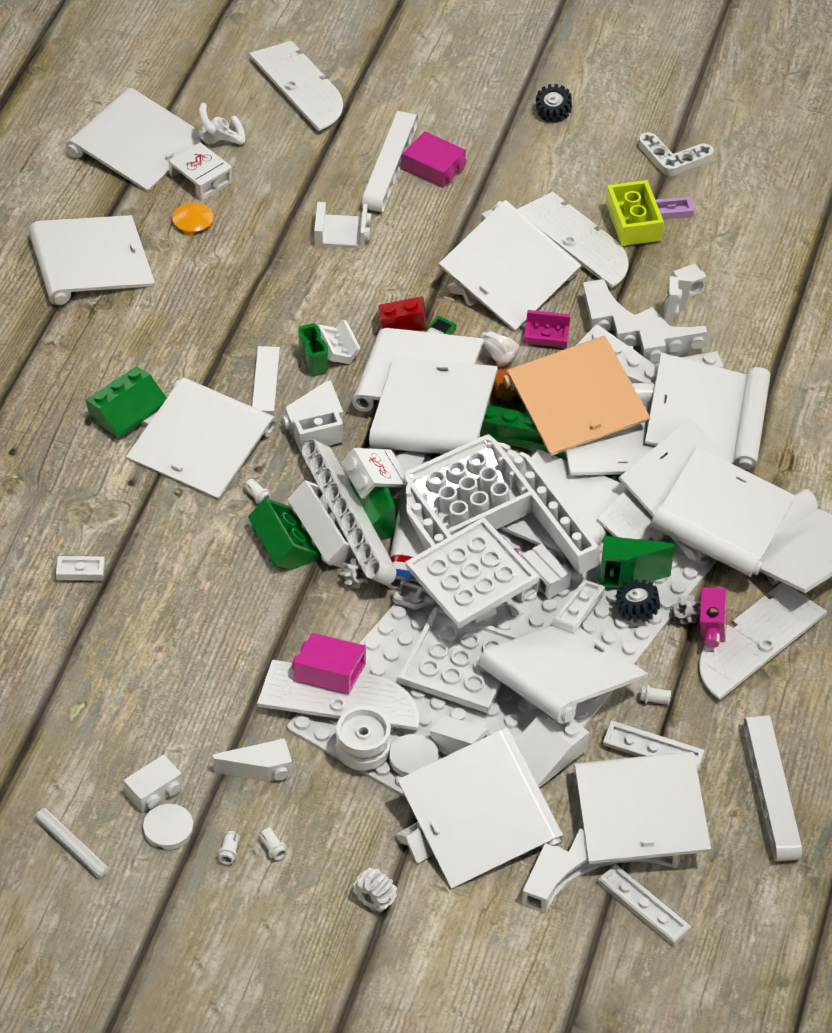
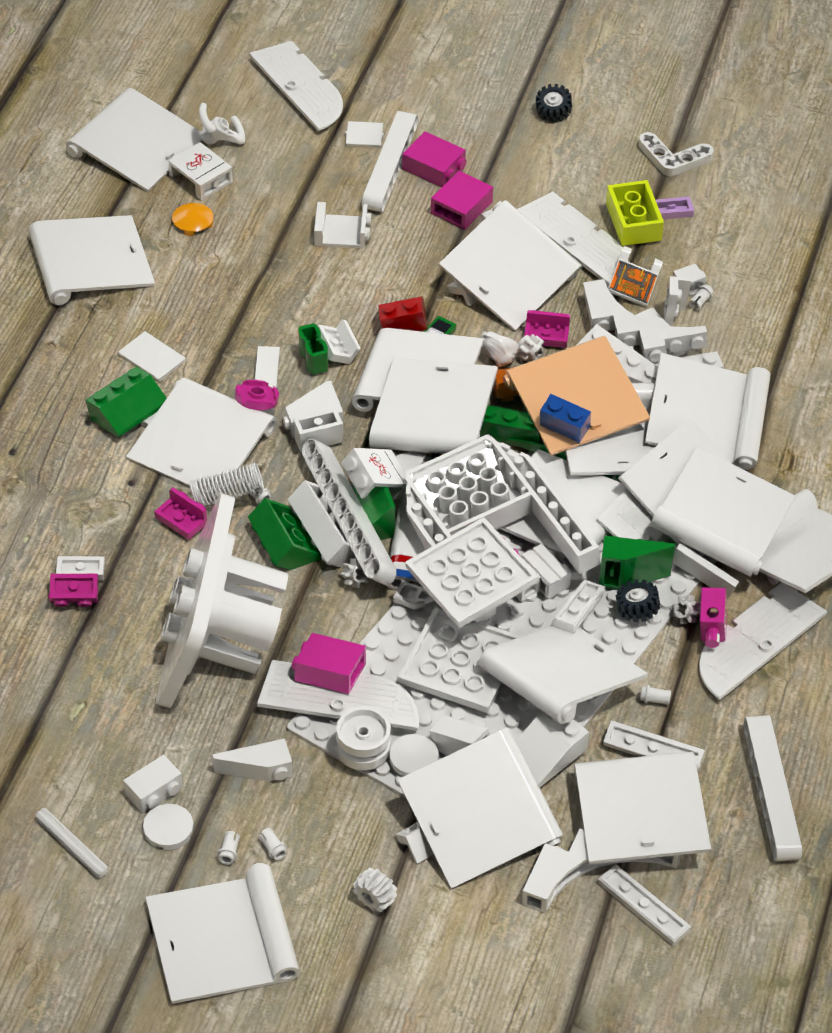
(73, 589): none -> dark pink bracket
(152, 356): none -> white piece
(182, 514): none -> dark pink bracket
(202, 489): none -> white piece
(214, 607): none -> white piece
(223, 937): none -> white door
(256, 395): none -> dark pink tile
(364, 134): none -> white piece
(461, 199): none -> dark pink brick
(531, 347): none -> white gear
(565, 418): none -> blue brick
(632, 280): none -> flag
(703, 570): none -> white tile
(704, 293): none -> white pin

